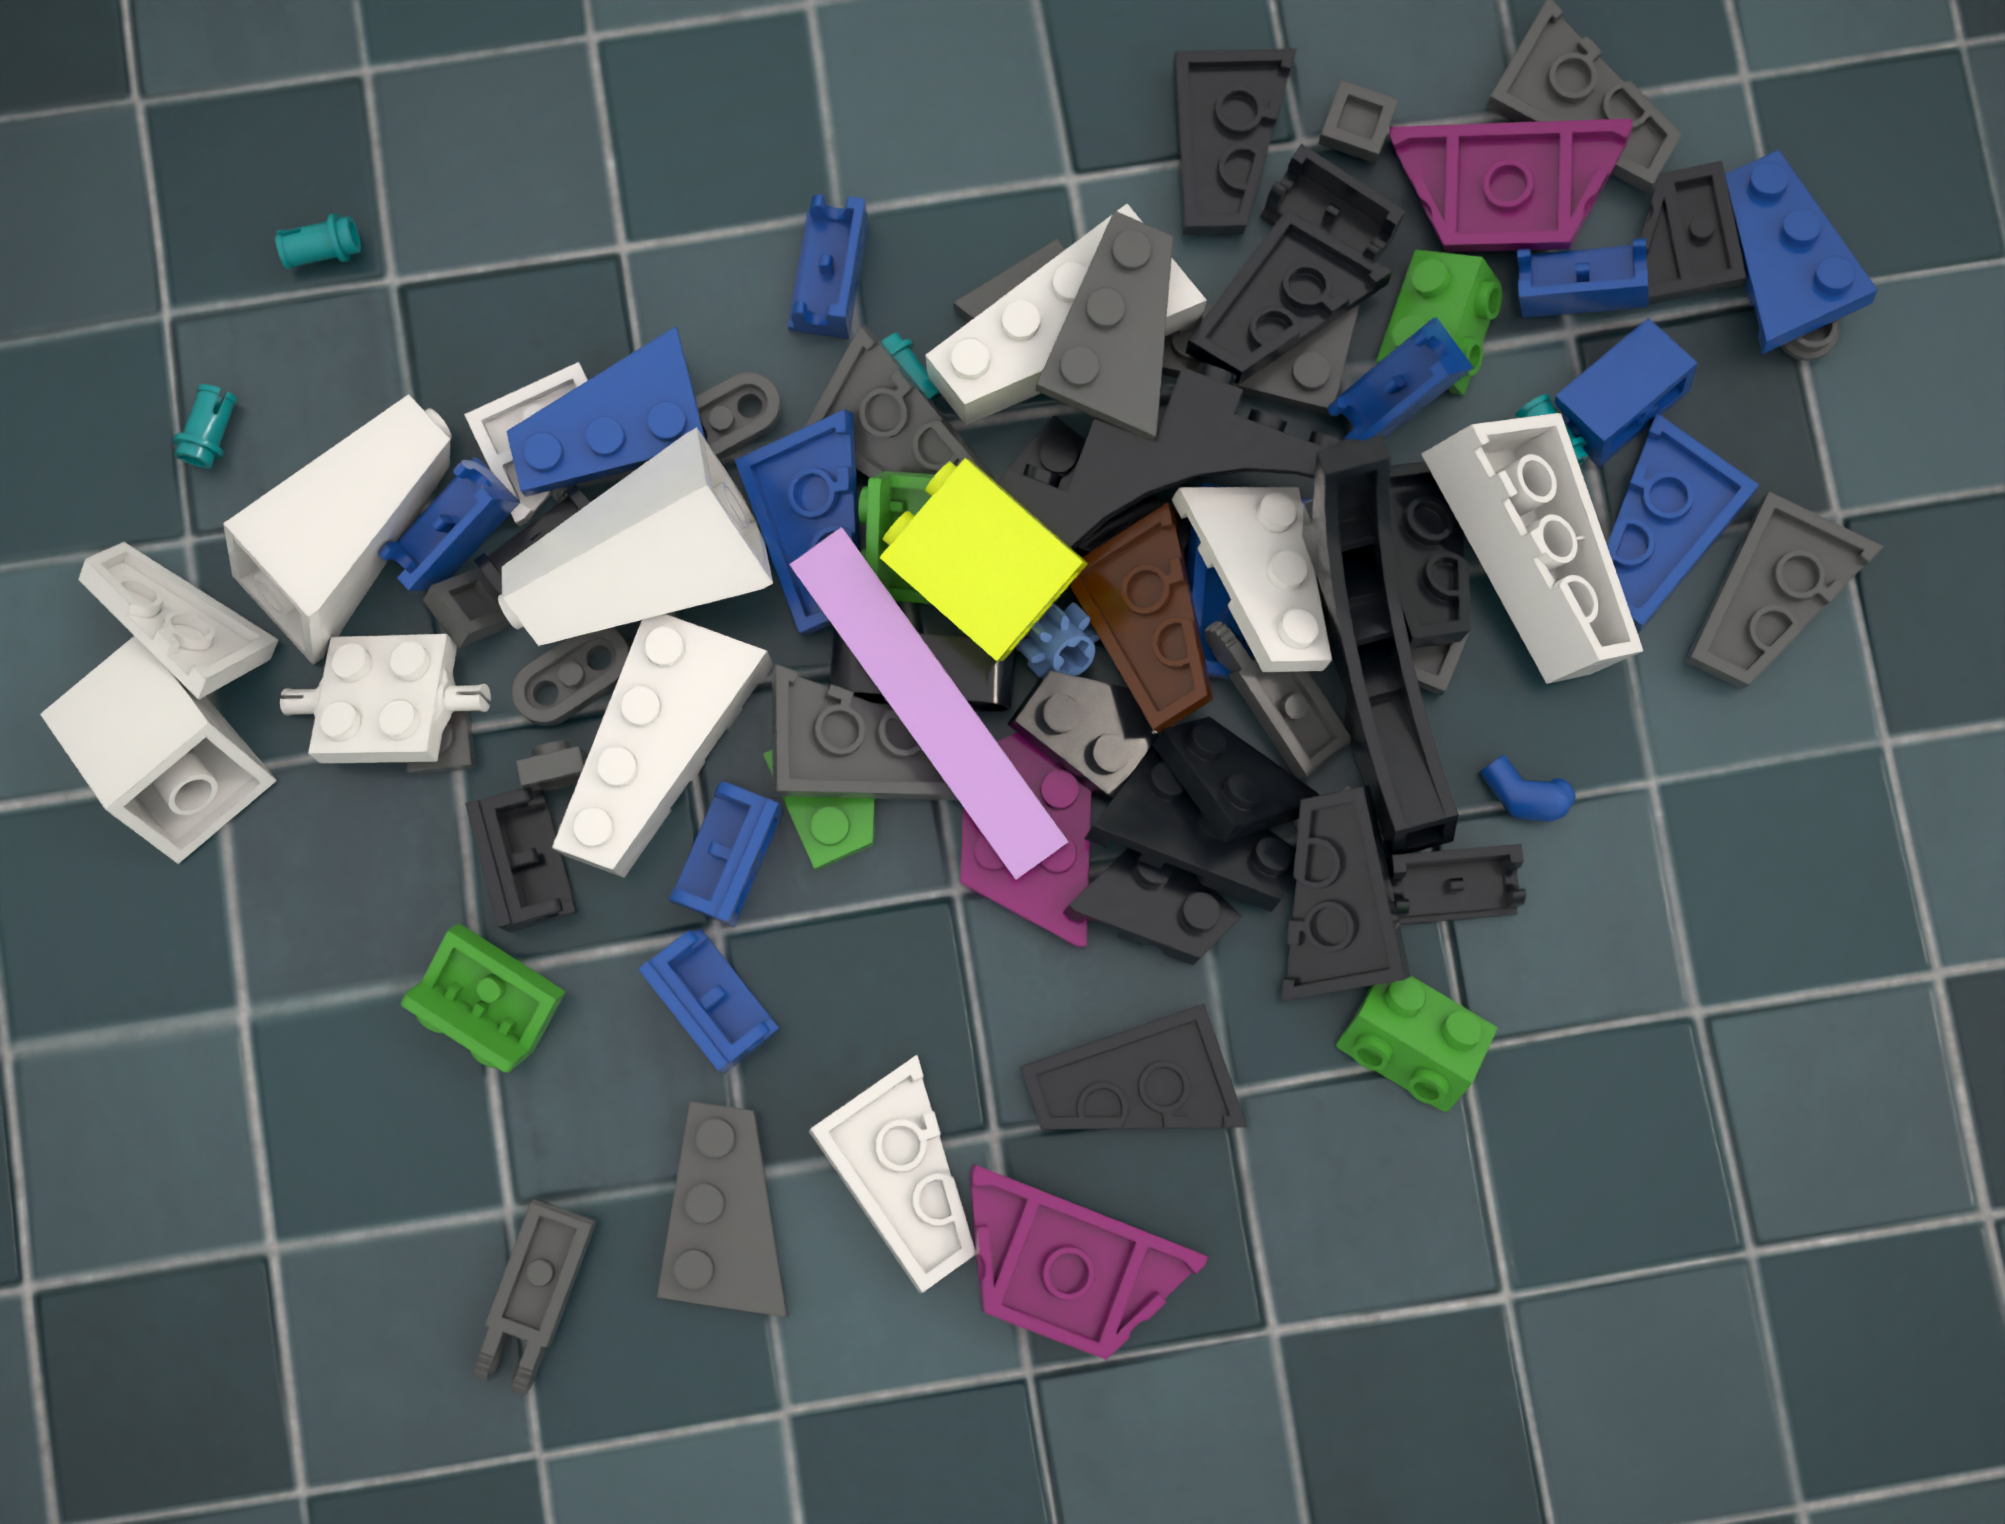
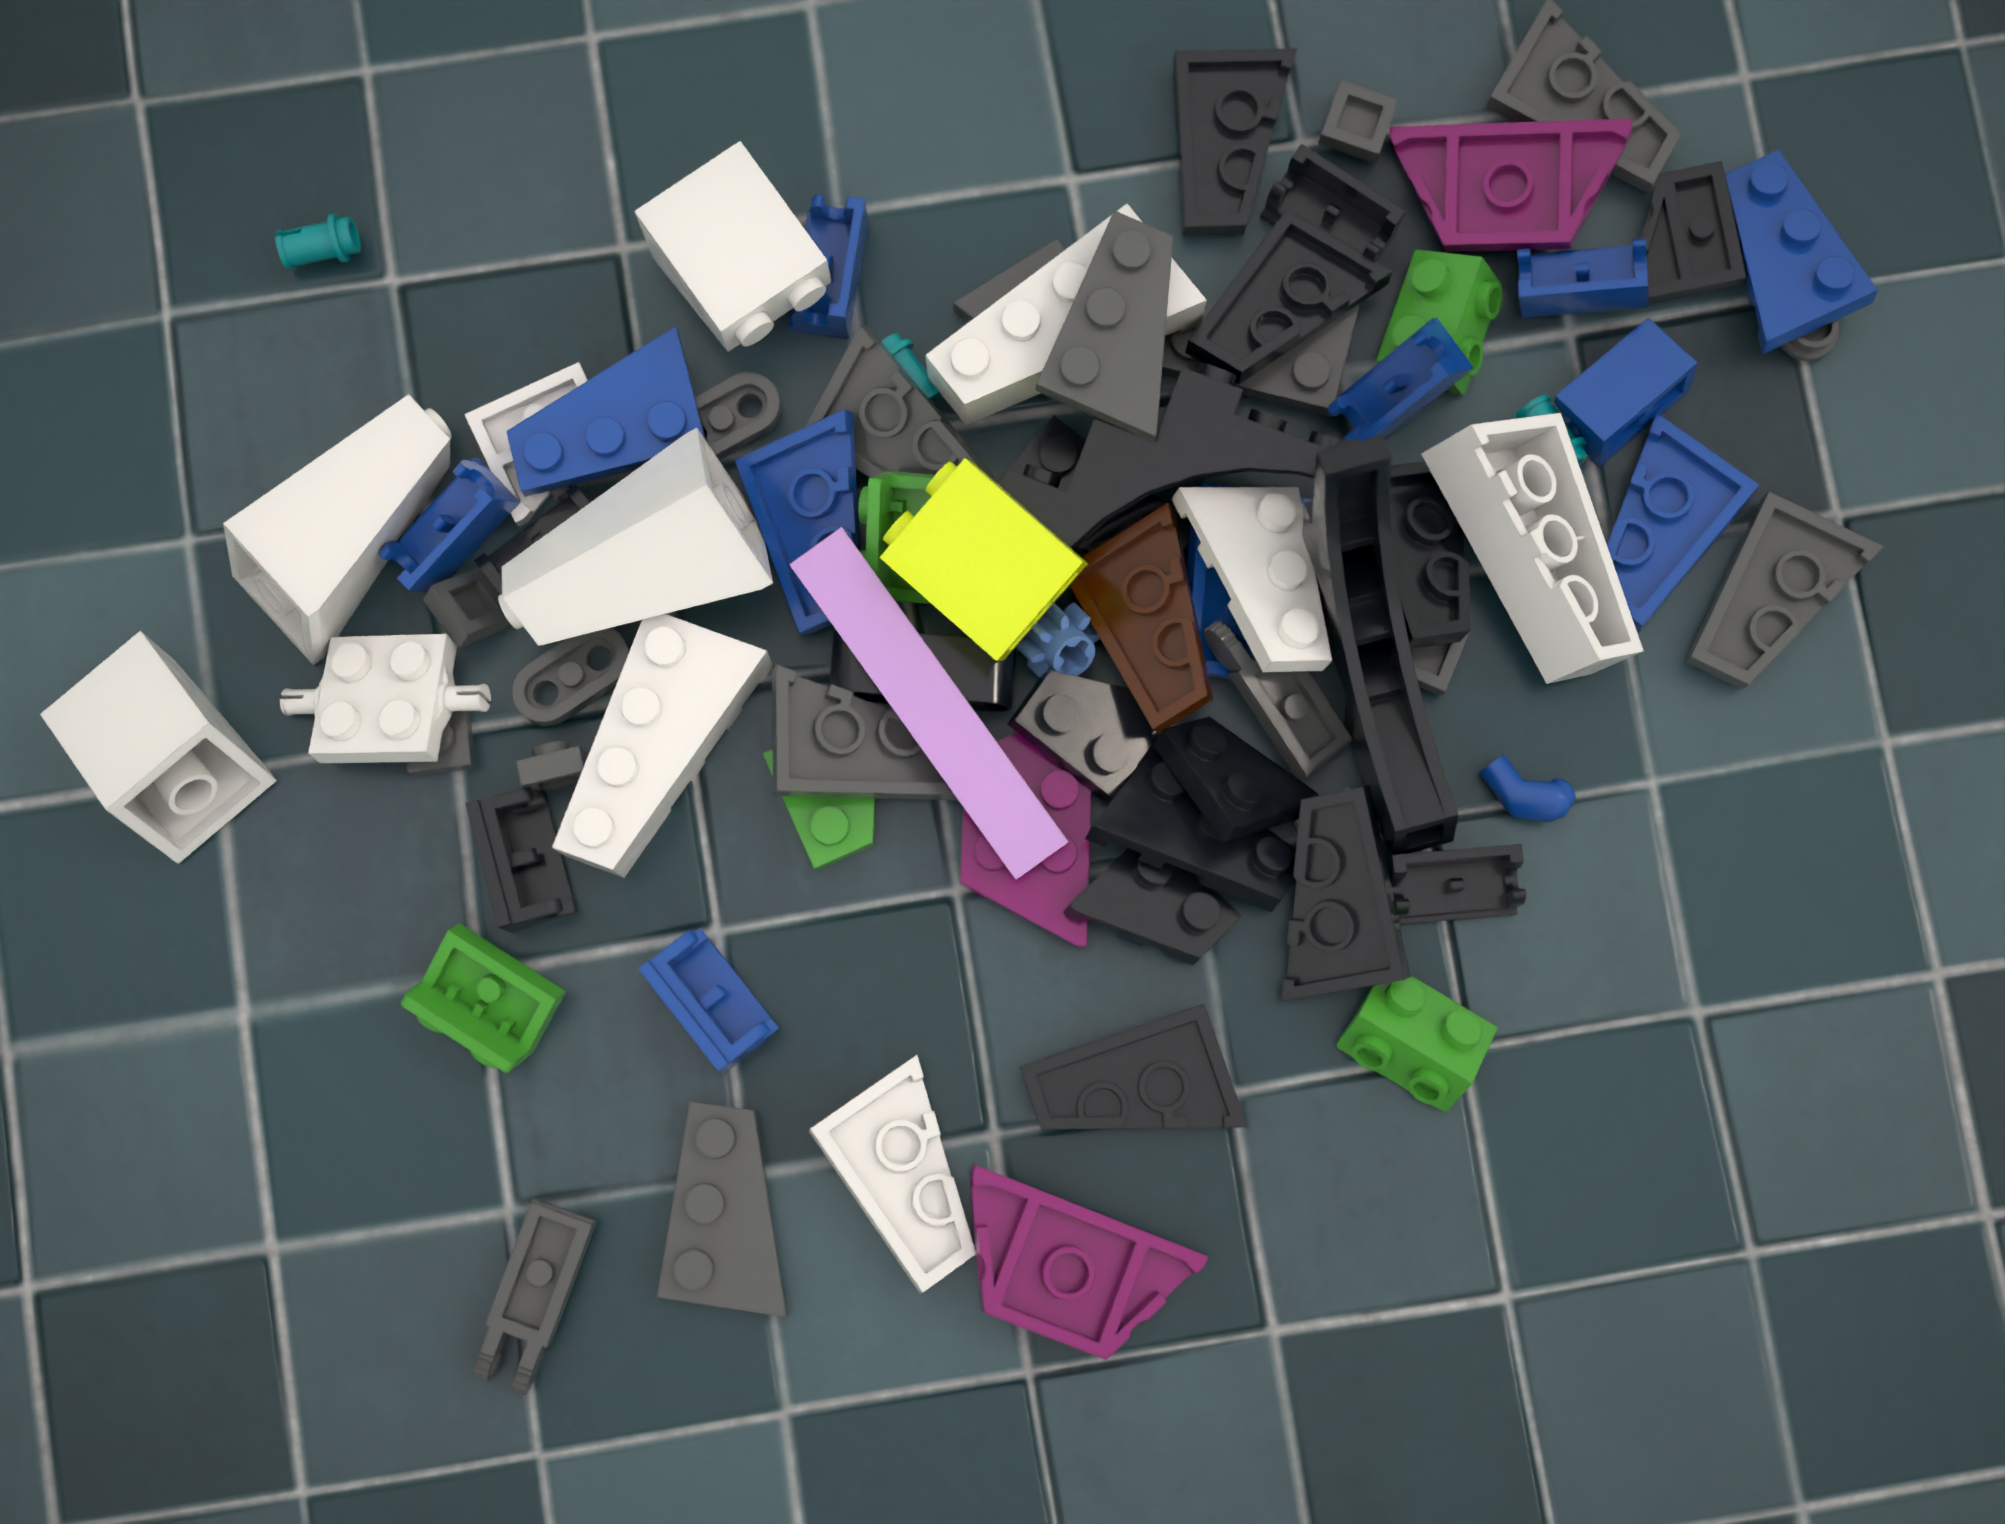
(176, 621): white wing -> none
(205, 427): teal pin -> none
(727, 853): blue hinge -> none
(734, 248): none -> white slope

